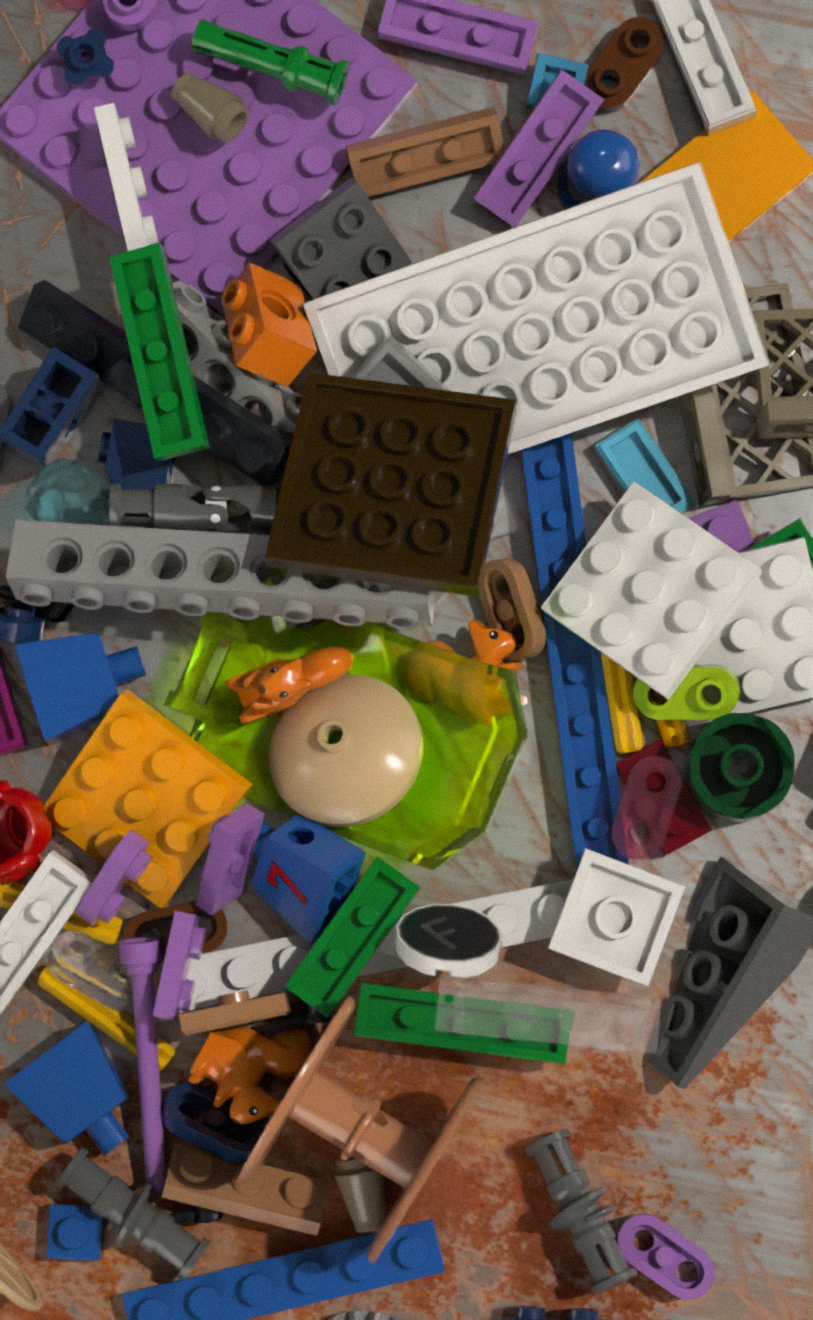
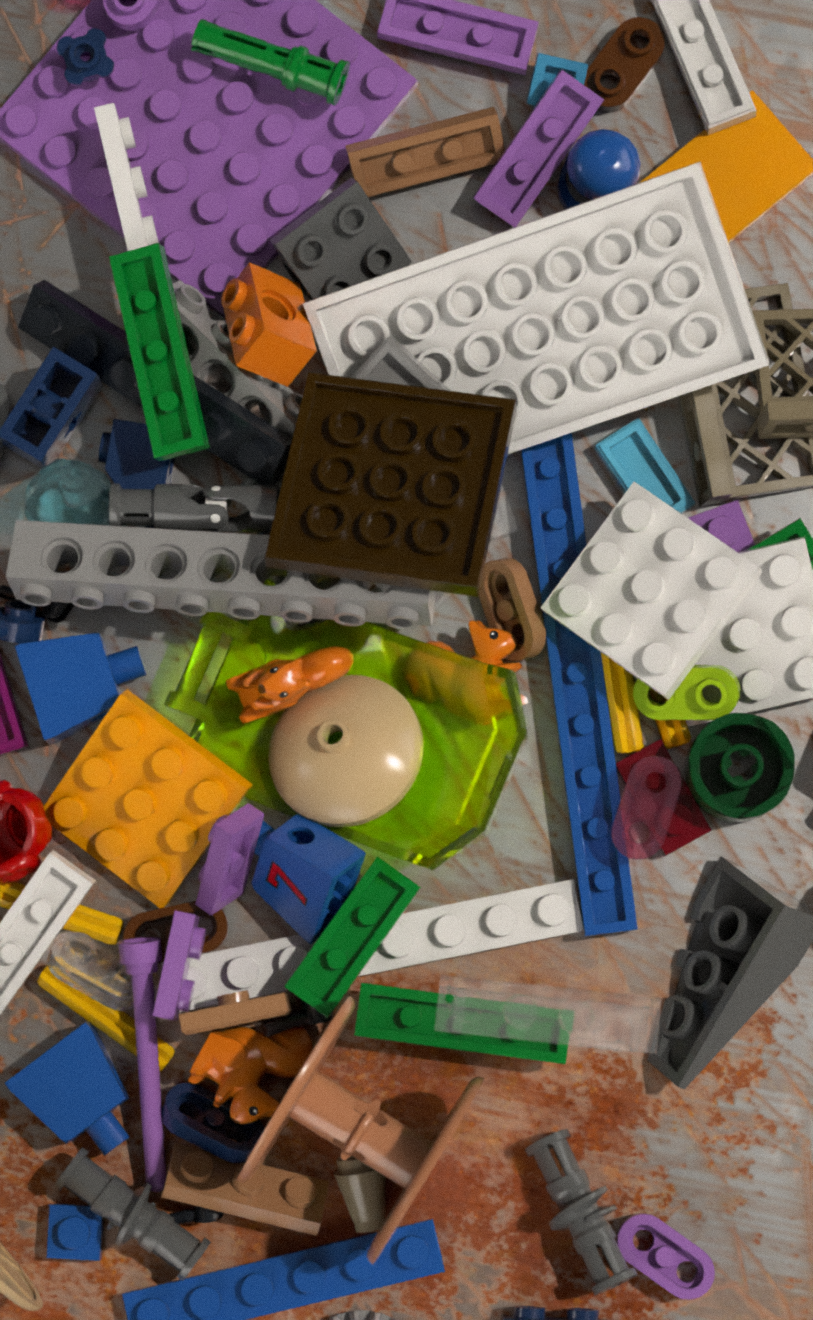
(124, 863): medium lavender plate -> none
(211, 107): dark tan cone -> none
(448, 940): tile -> none
(616, 917): white plate -> none

